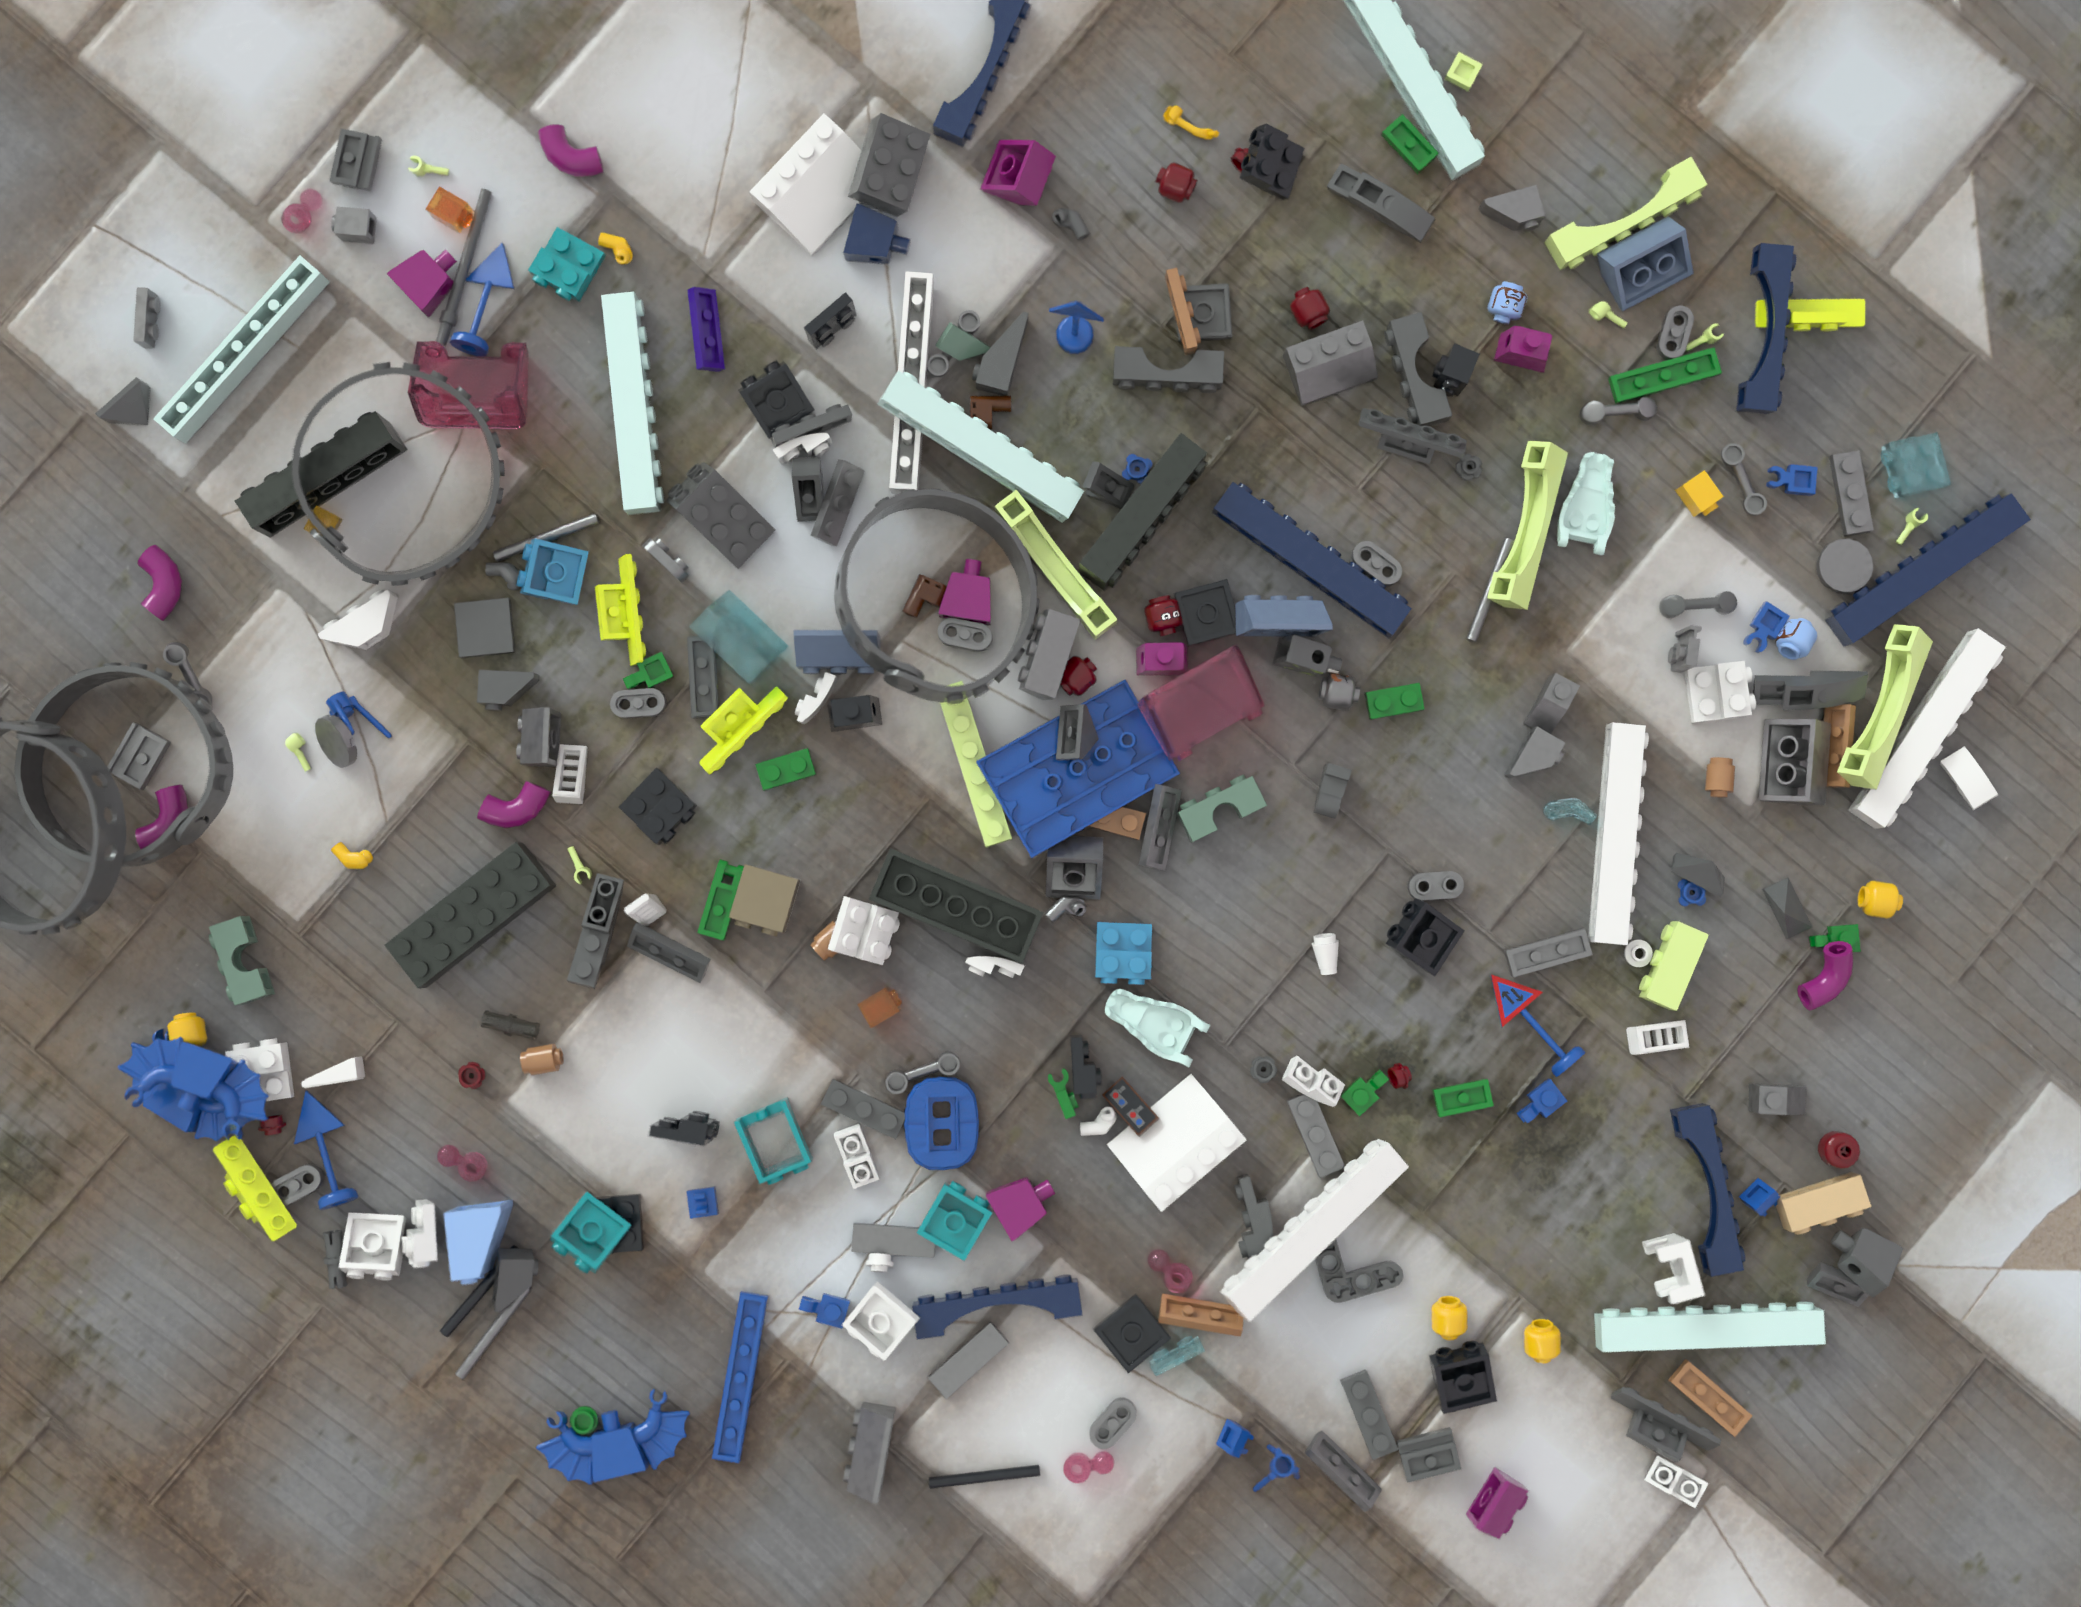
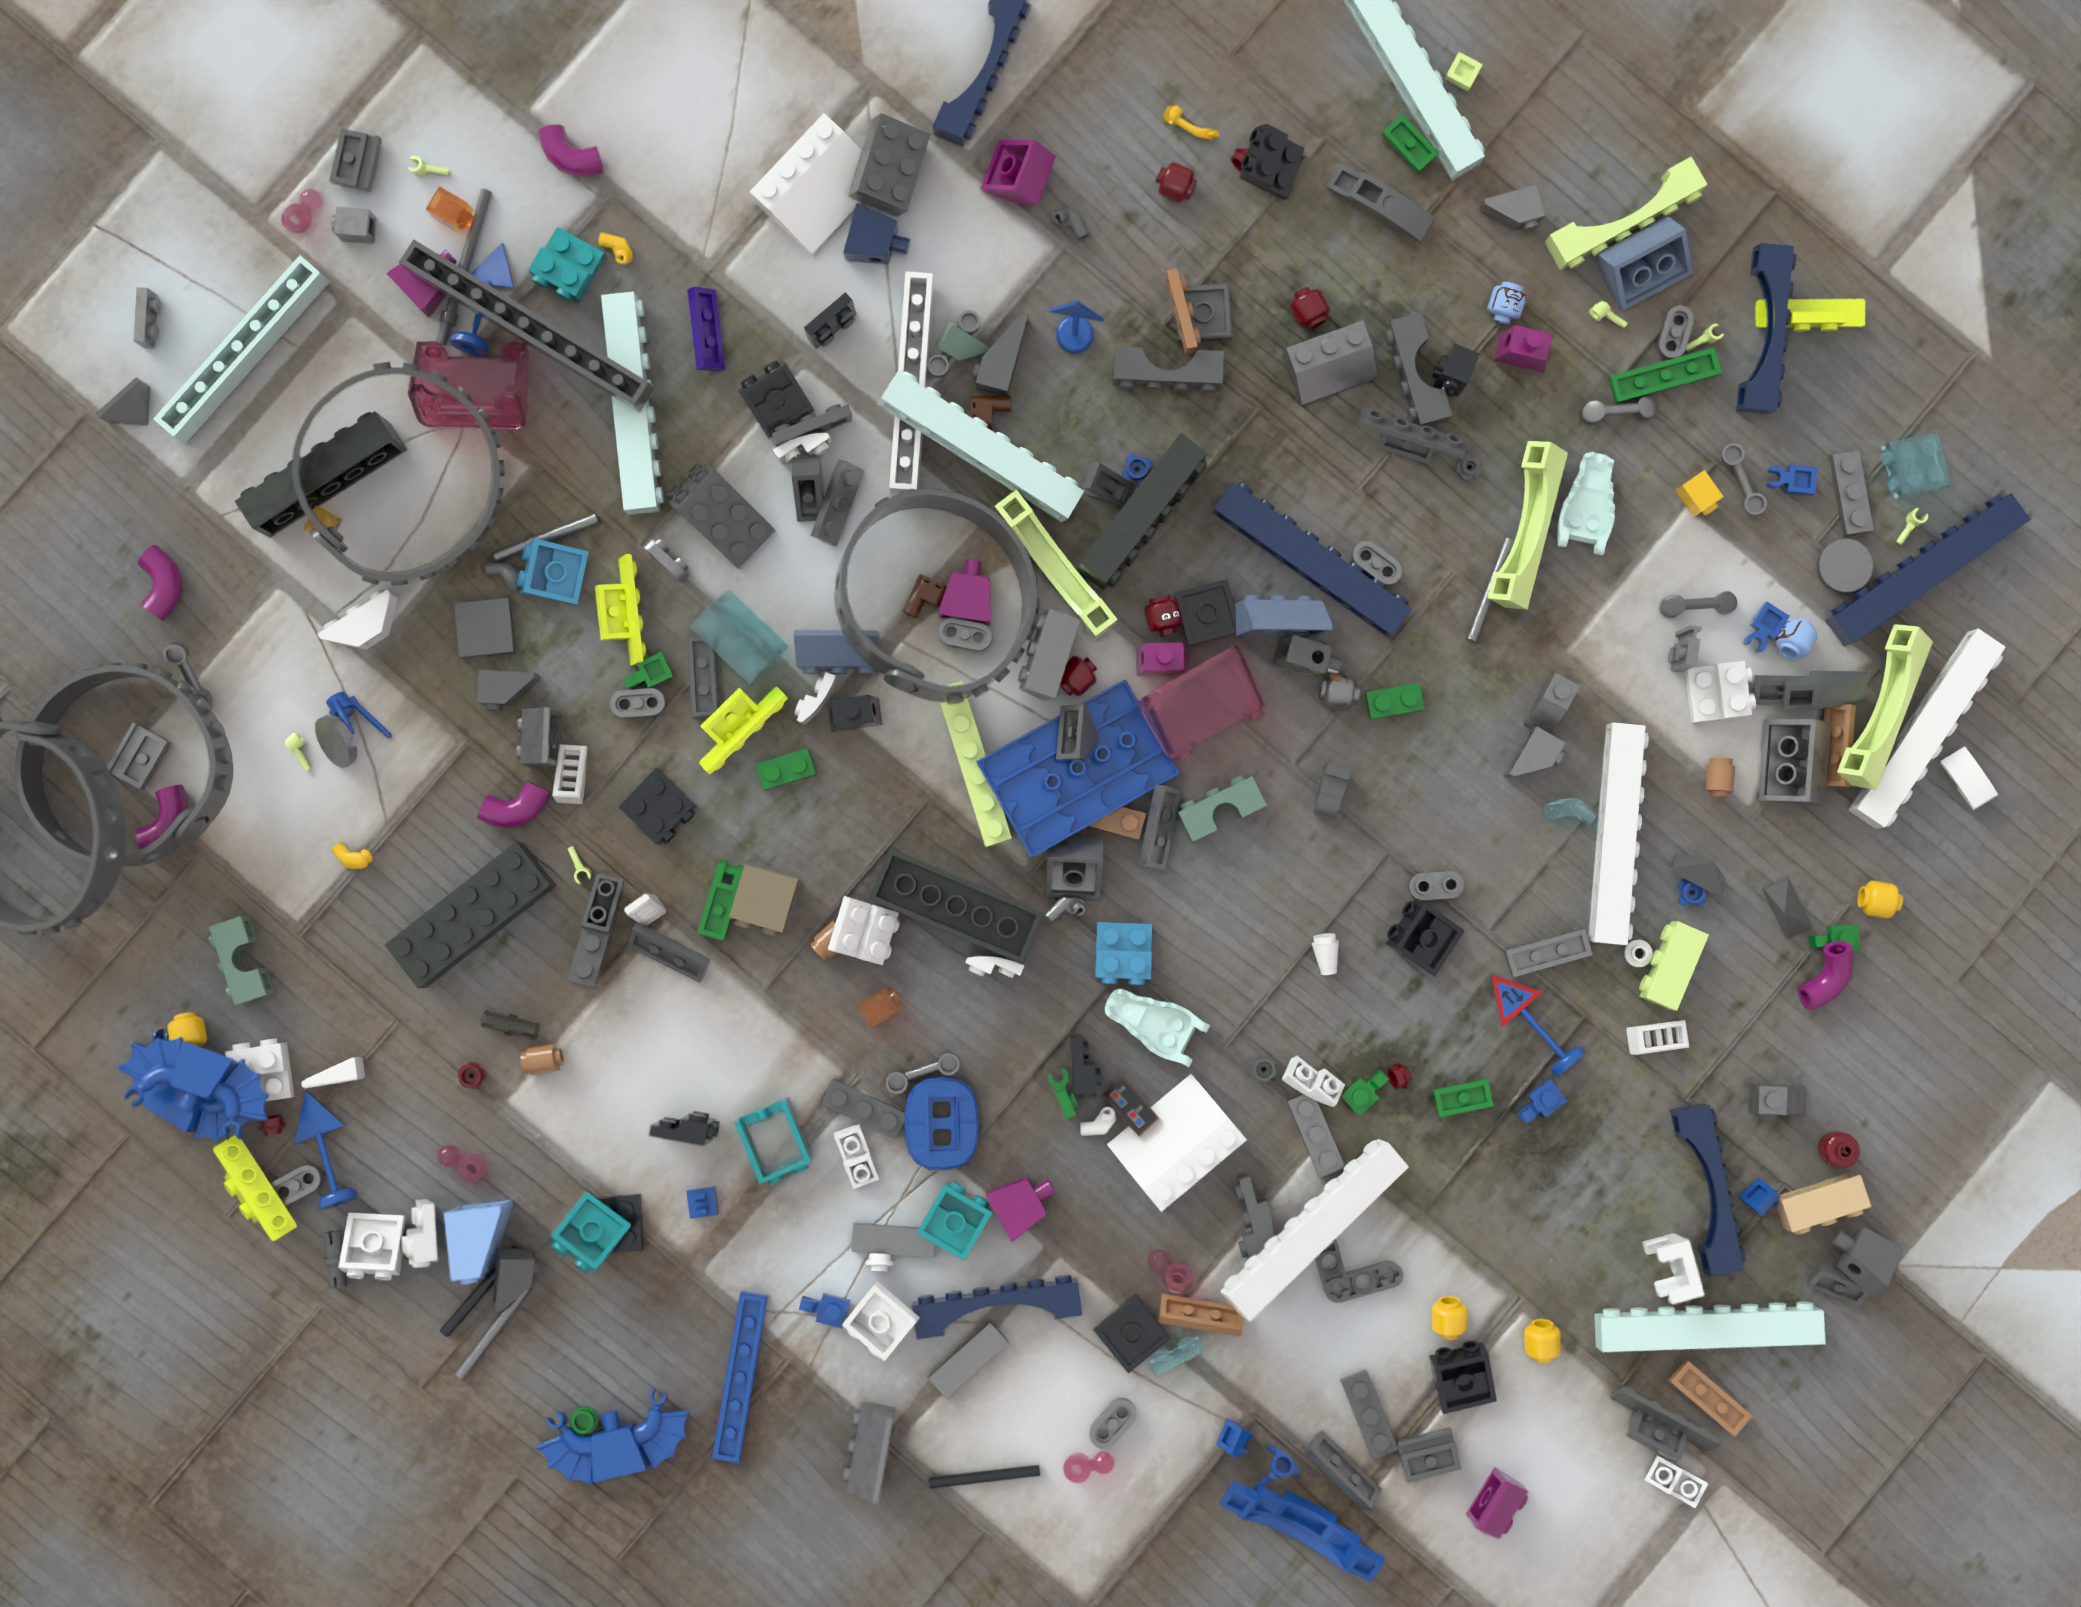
(526, 326): none -> dark grey brick
(1306, 1524): none -> blue piece

